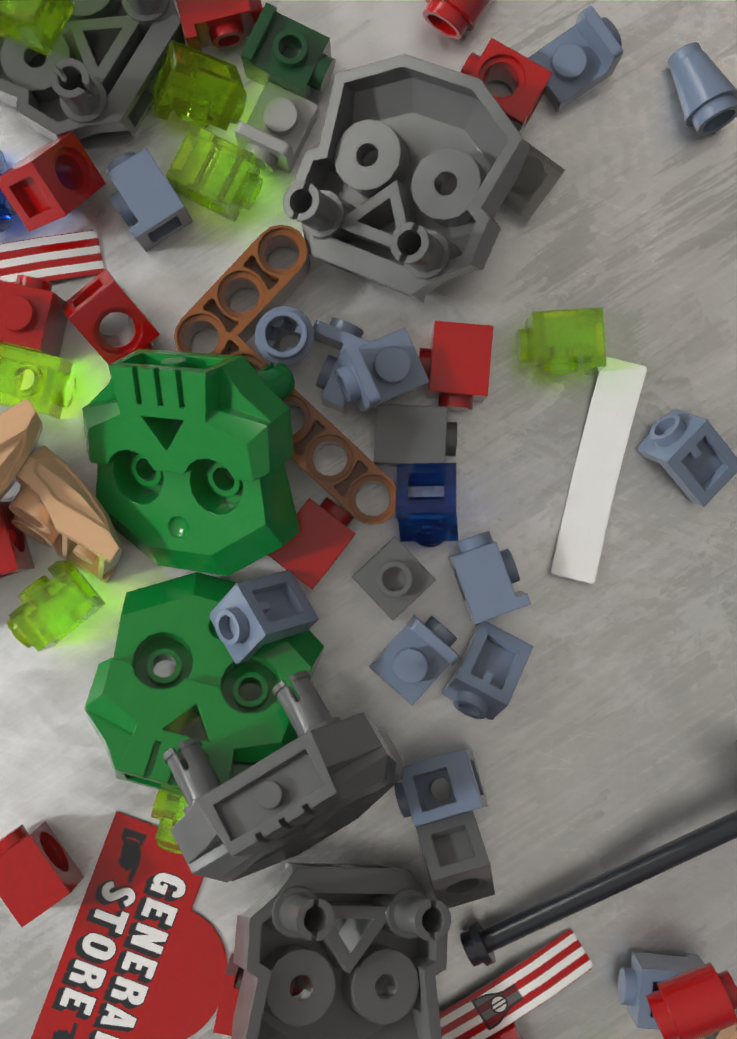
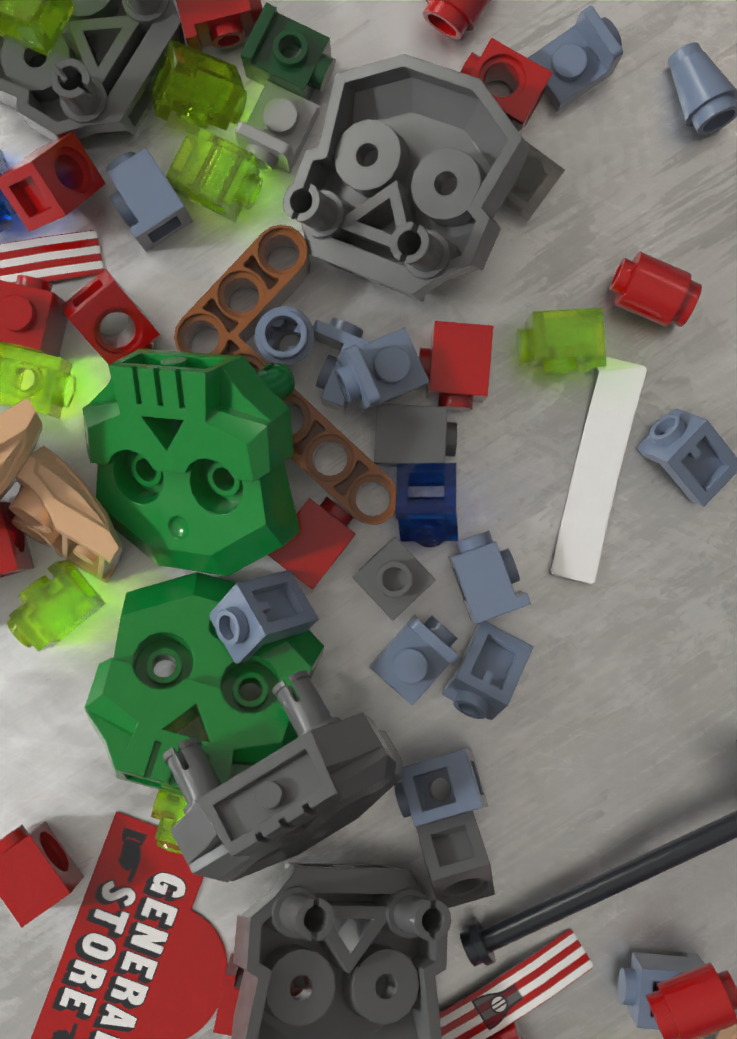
(655, 290): none -> red brick

